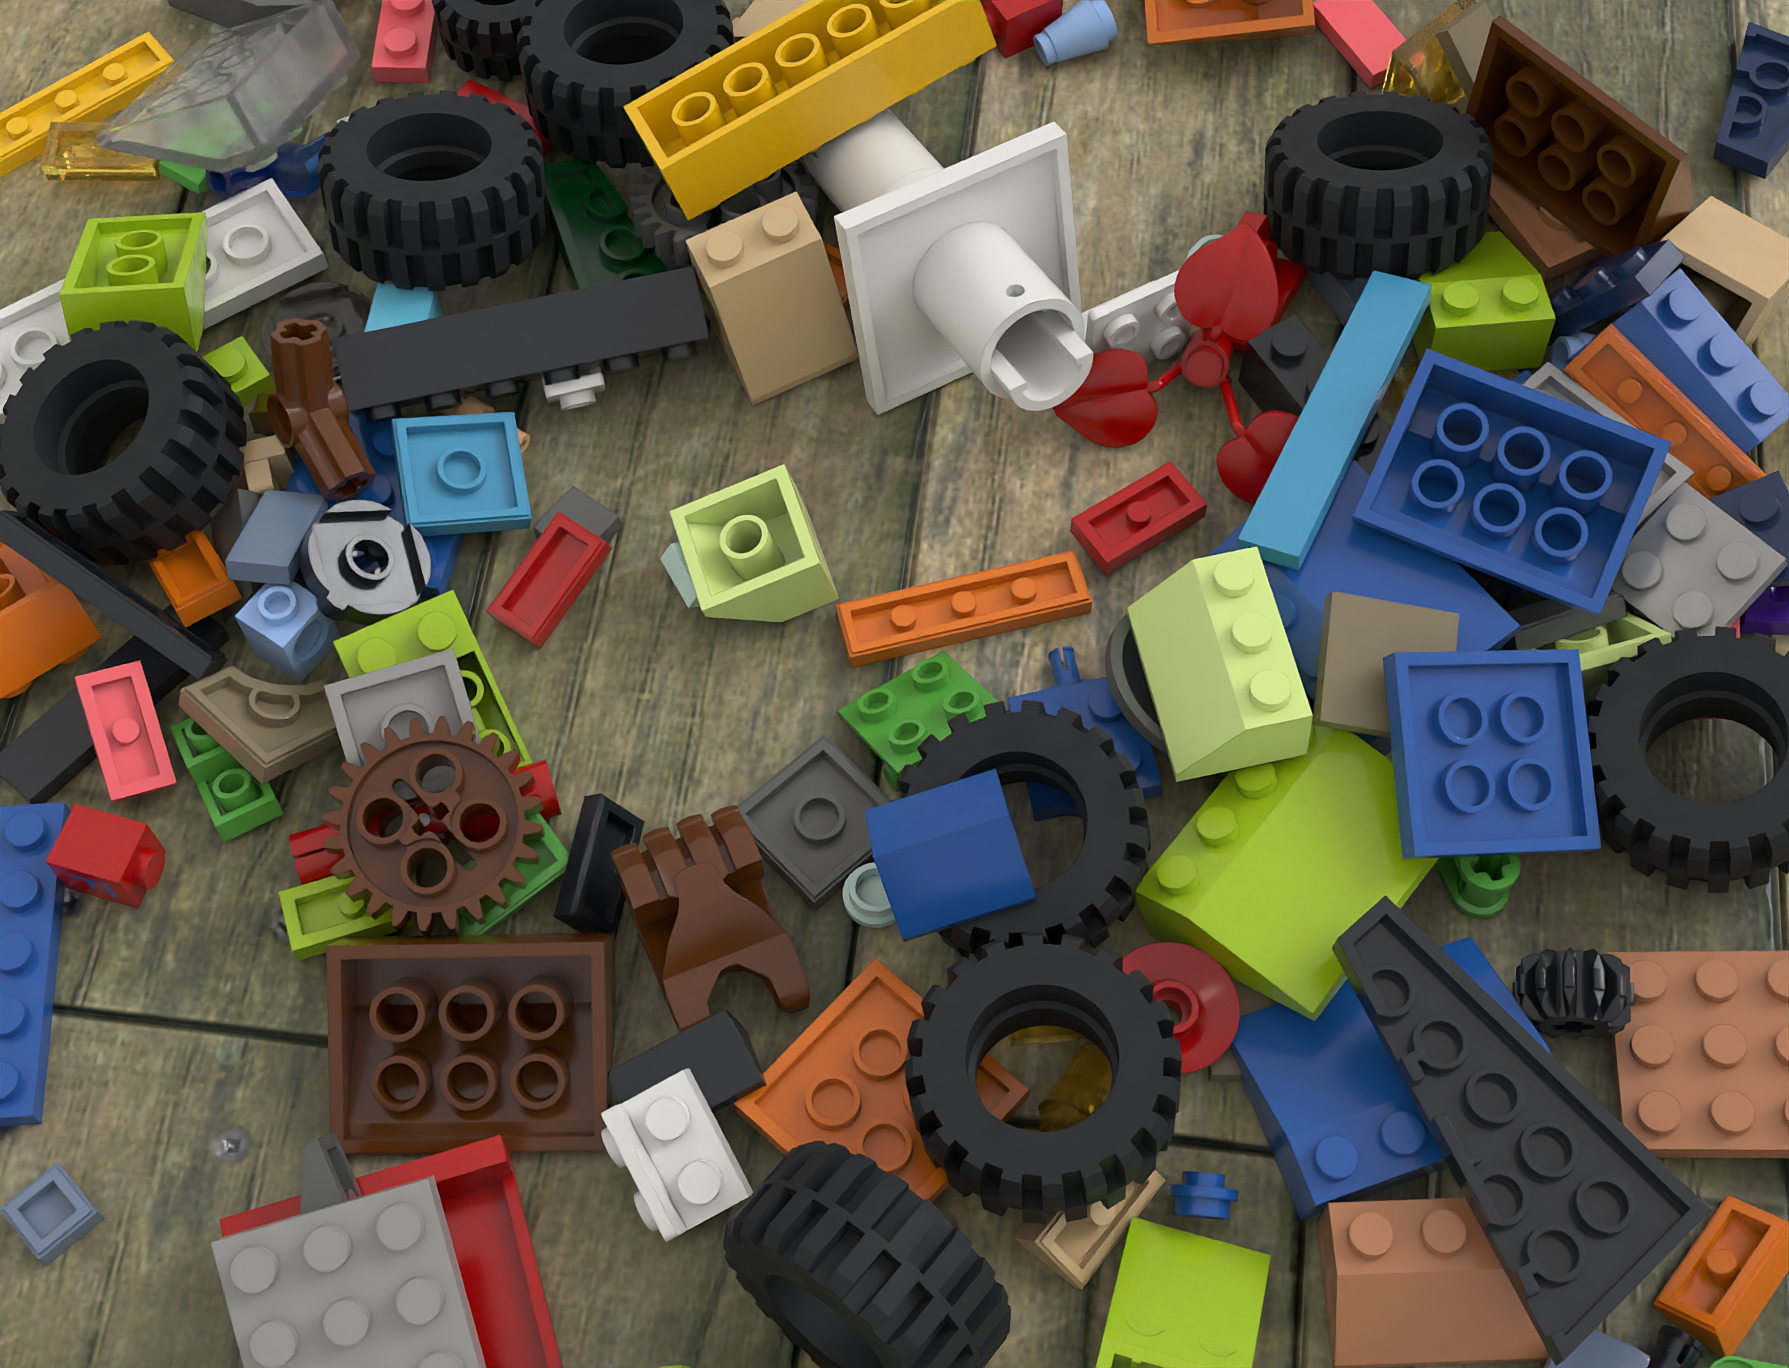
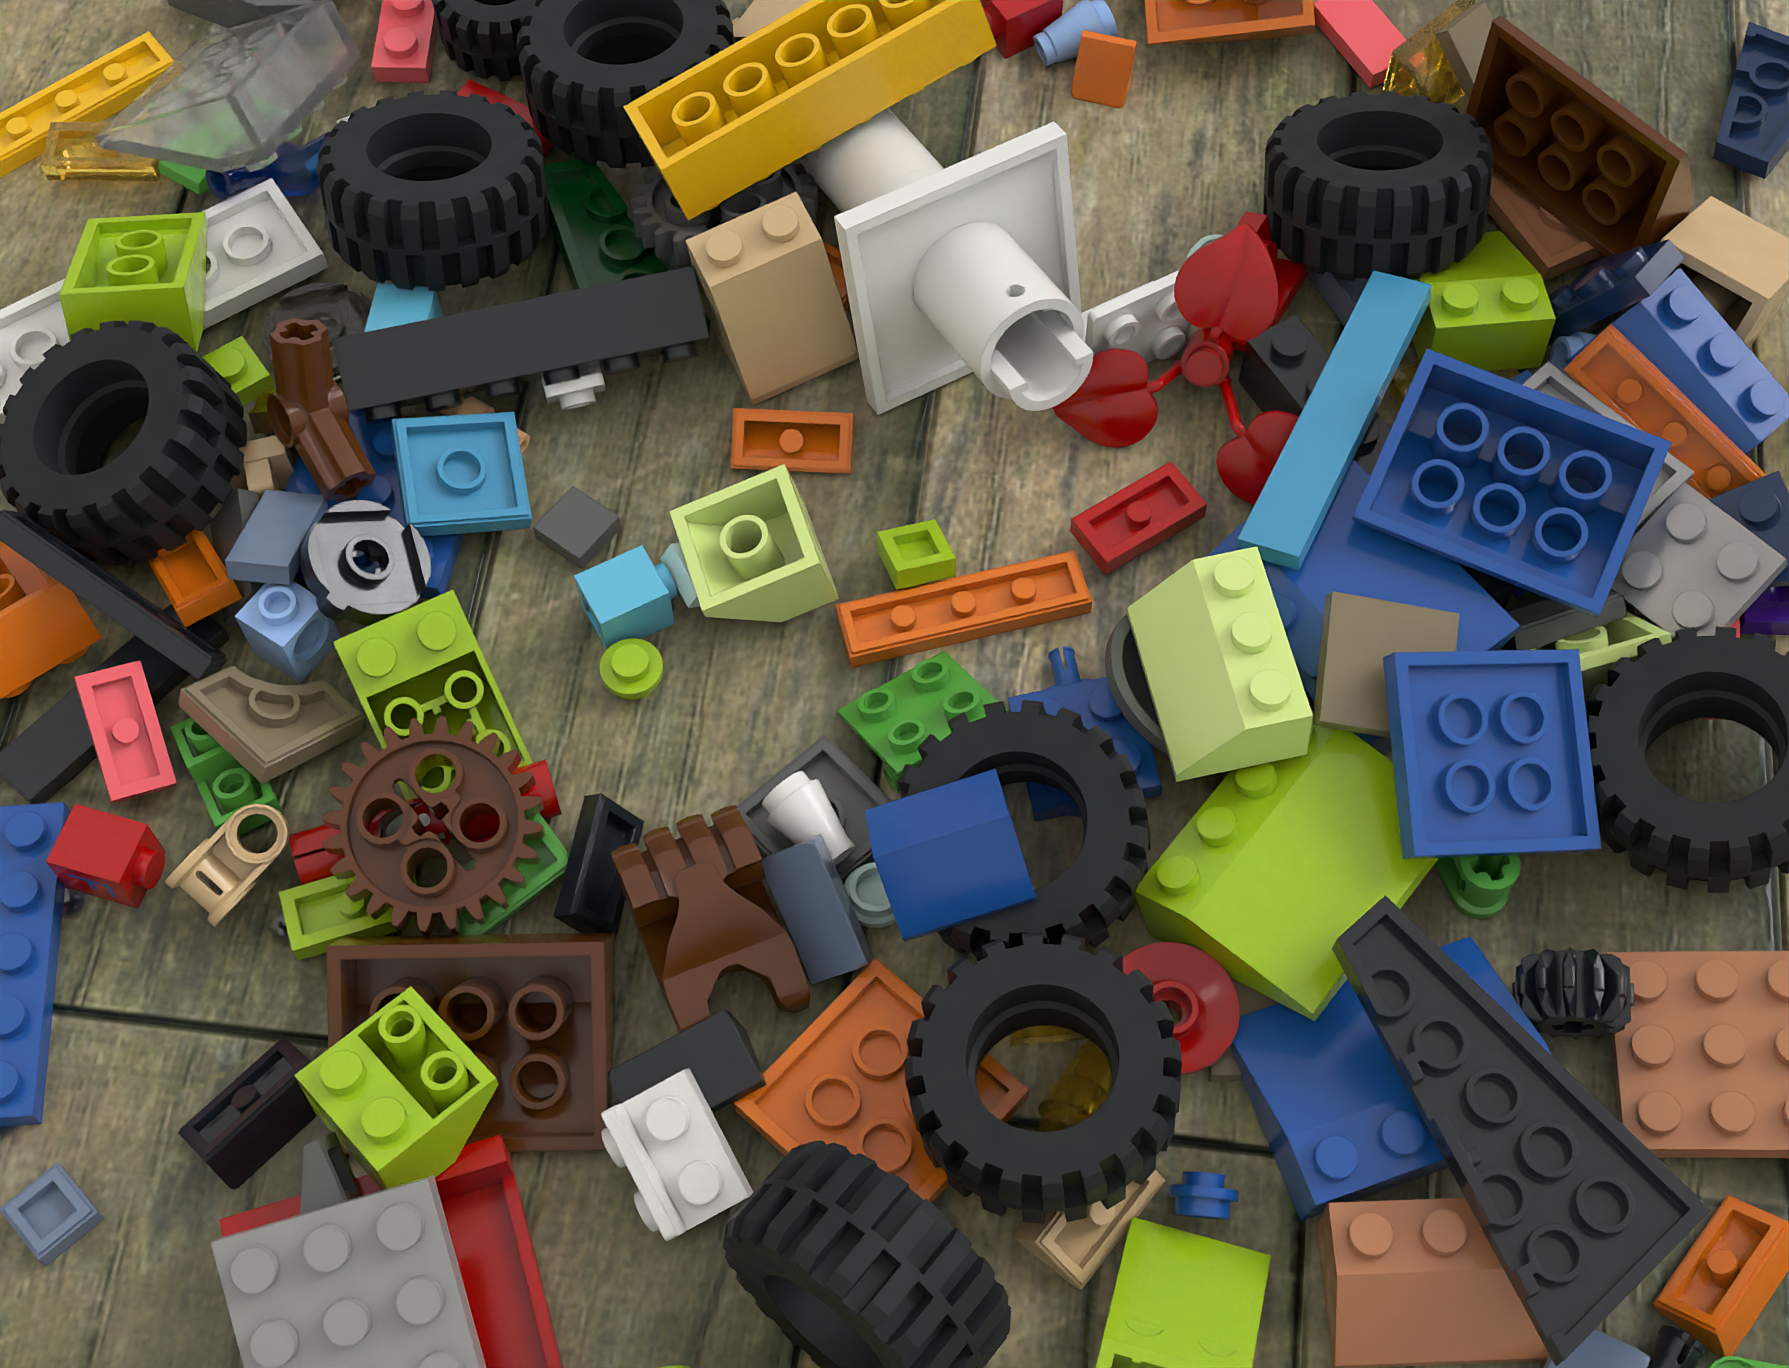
(228, 864): none -> tan piece
(252, 1116): none -> black slope
(392, 698): light grey plate -> none
(400, 1092): none -> lime slope
(549, 579): red tile -> none
(627, 597): none -> medium azure brick
(631, 668): none -> lime plate
(794, 438): none -> orange slope
(803, 811): none -> white cone
(817, 910): none -> sand blue slope
(916, 554): none -> lime plate
(1104, 69): none -> orange slope

